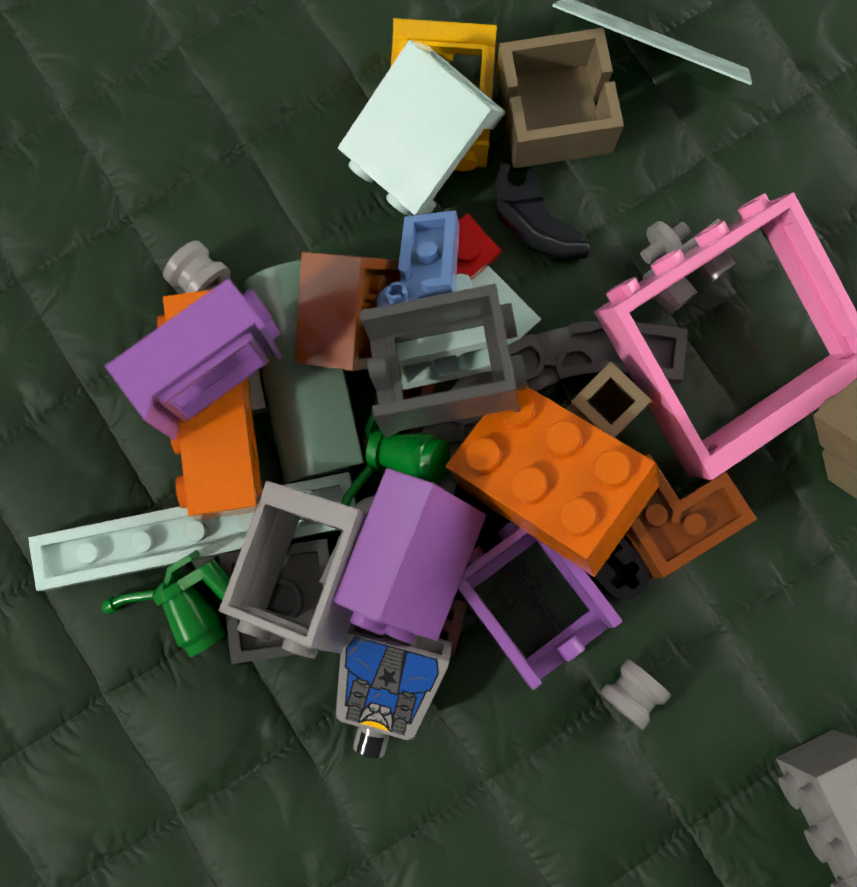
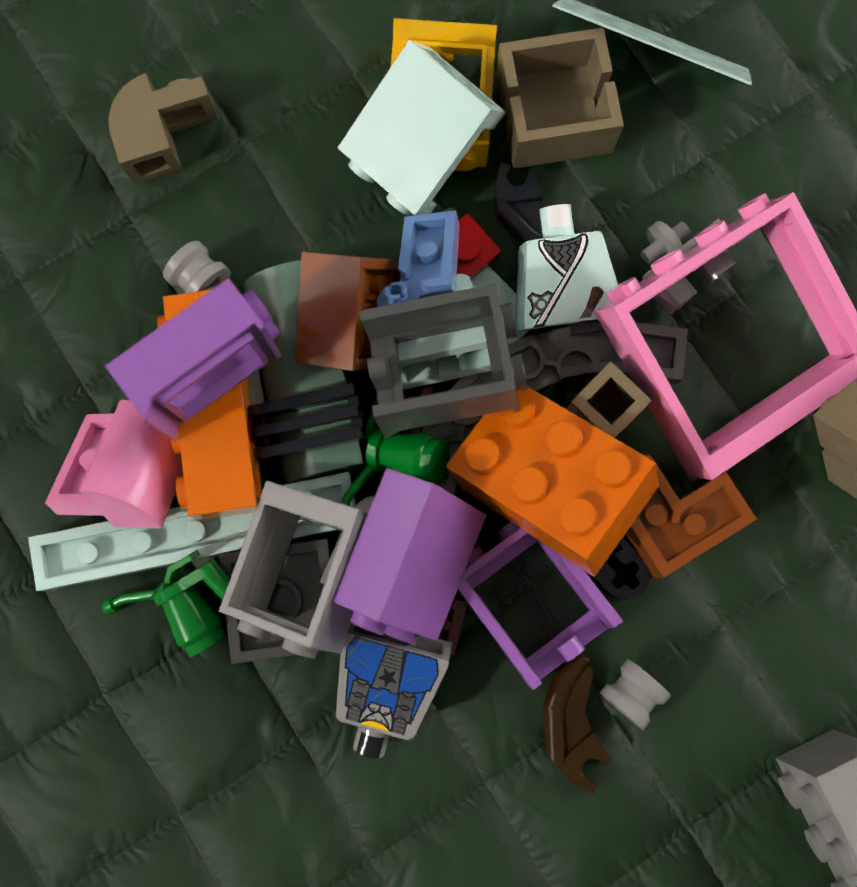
(118, 471): none -> bright pink brick
(146, 117): none -> dark tan brick
(264, 430): none -> black tile
(562, 273): none -> light aqua torso
(566, 725): none -> dark brown piece

